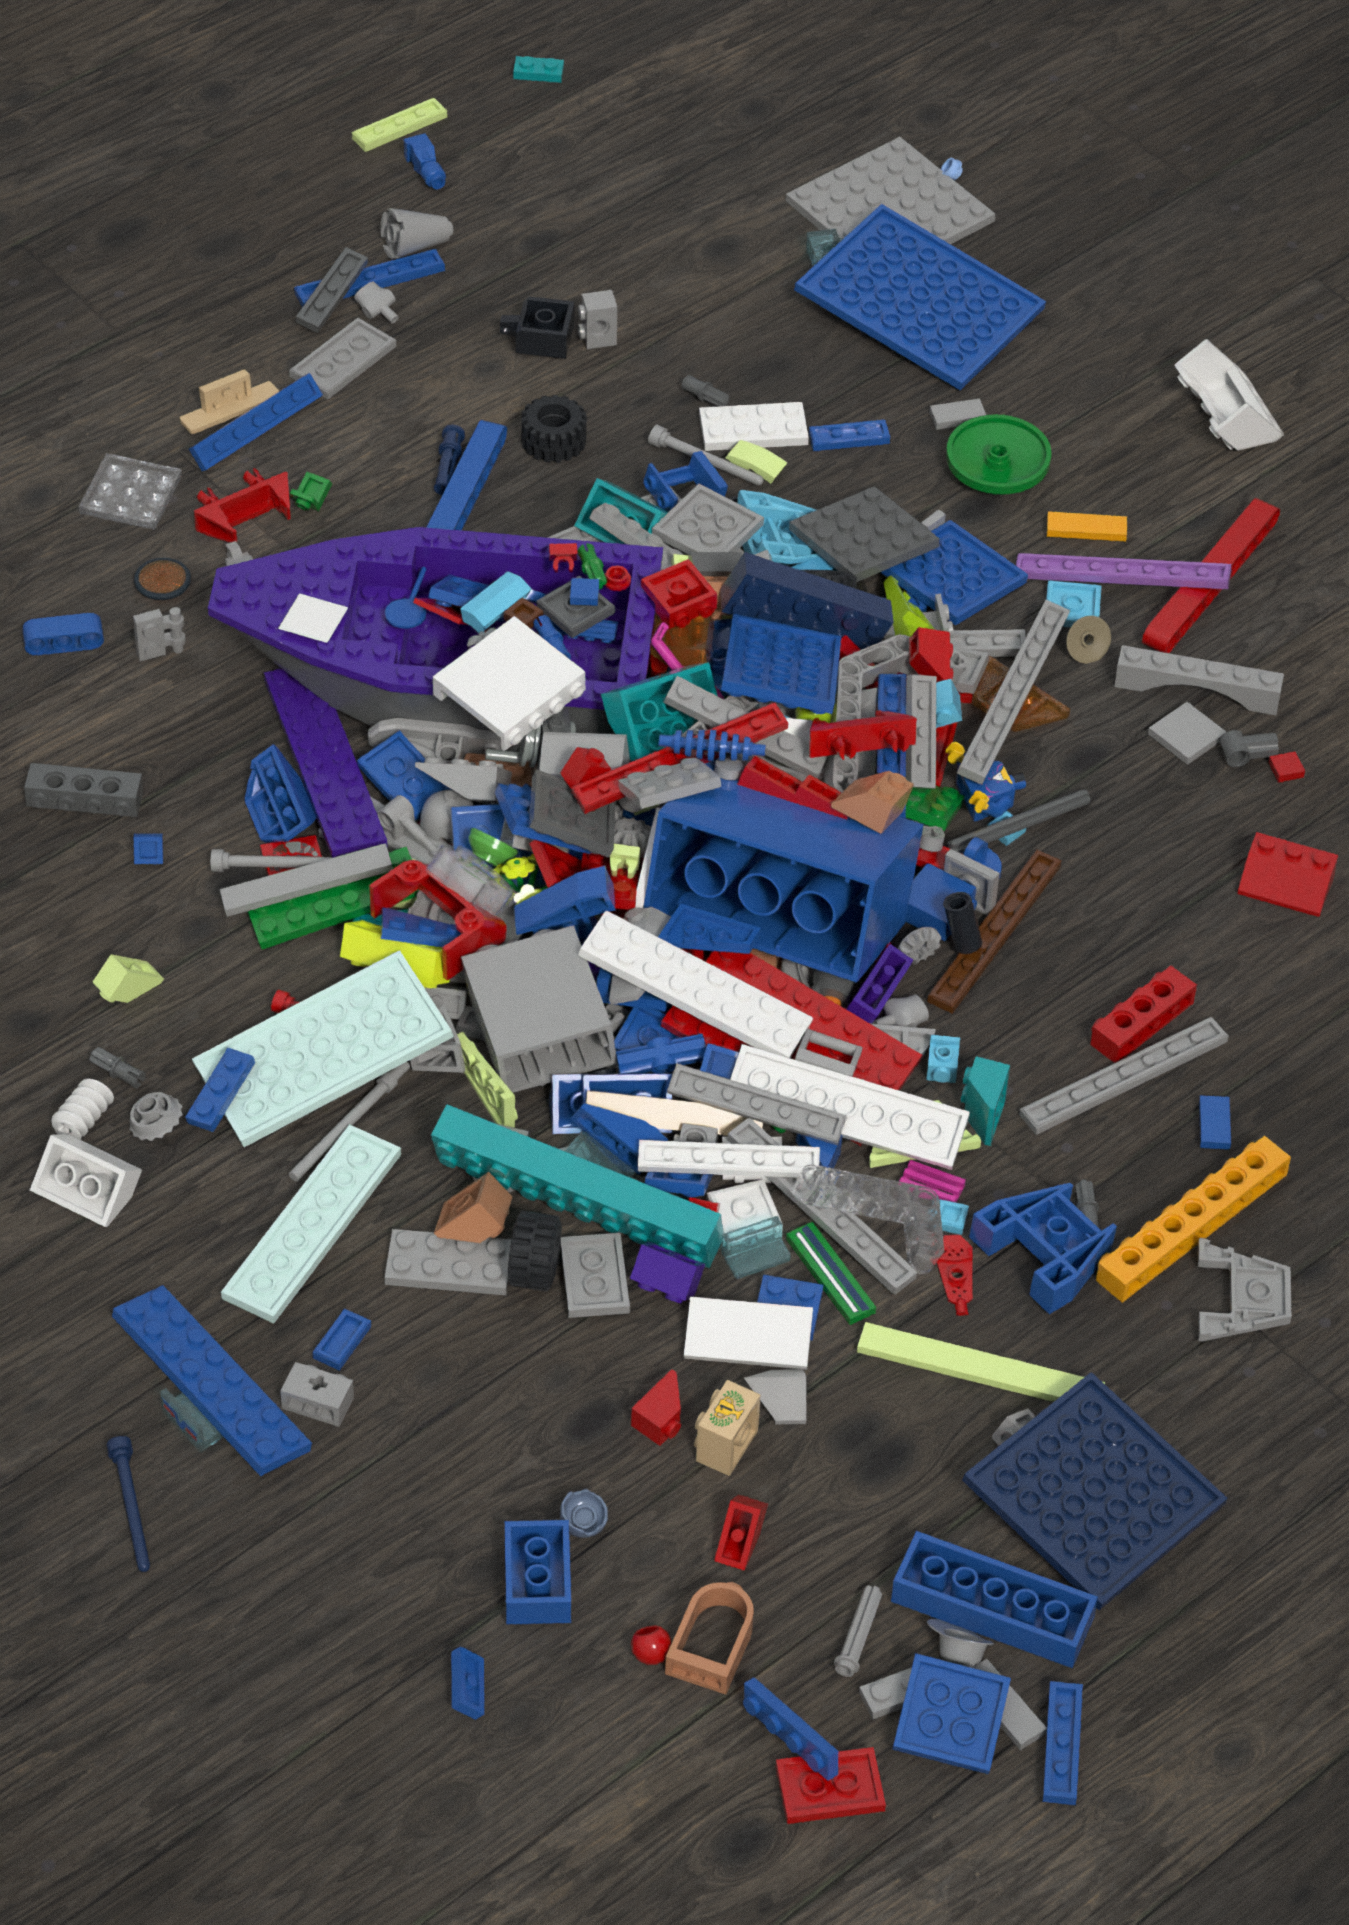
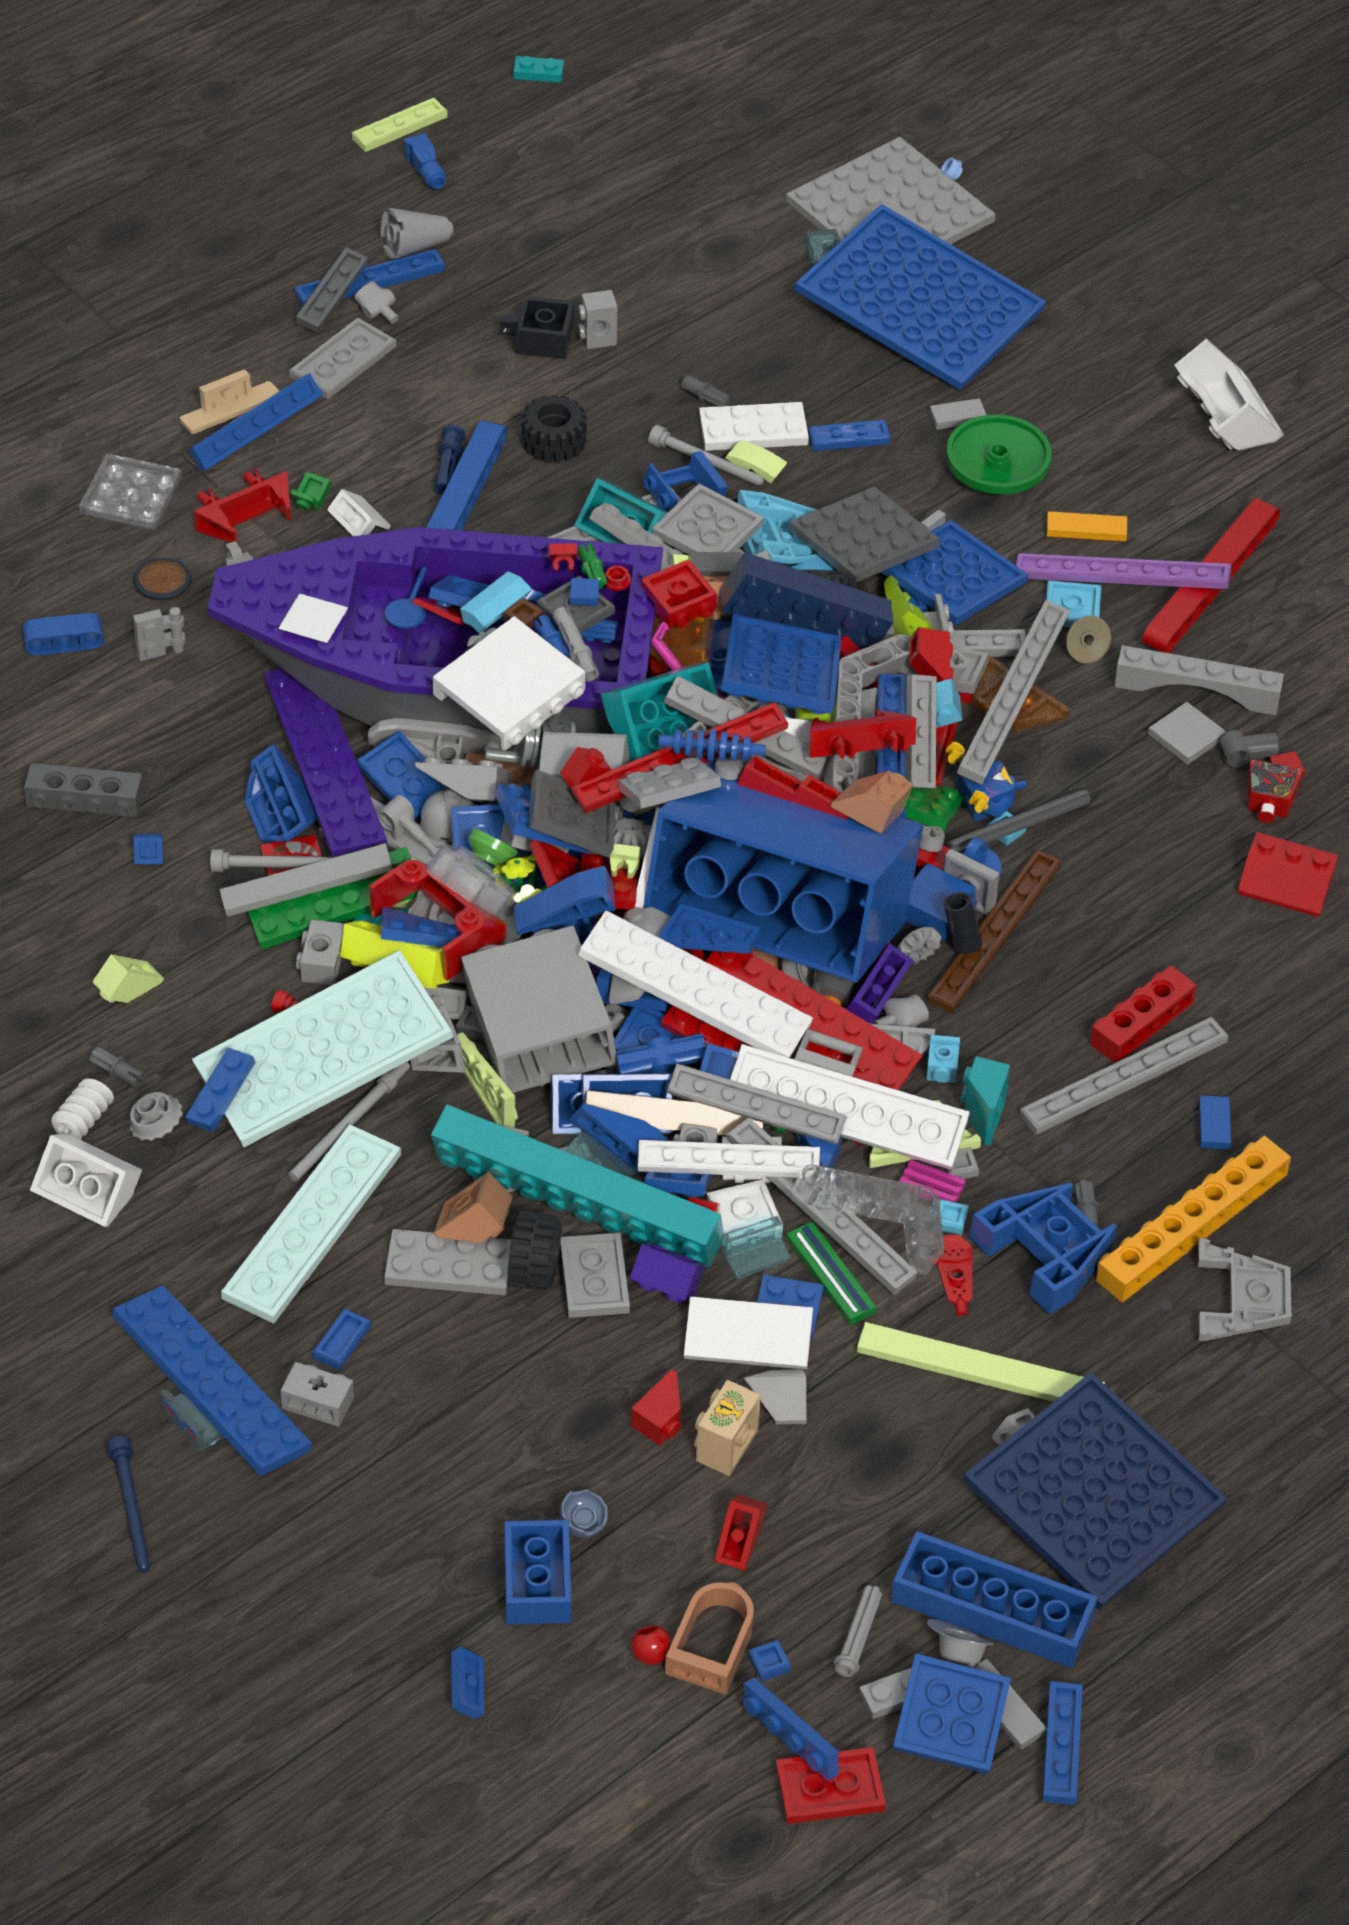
(321, 952): none -> light grey brick
(356, 513): none -> white panel
(579, 651): none -> light grey pin
(769, 1660): none -> blue tile
(965, 1164): none -> light grey tile
(1272, 789): none -> torso

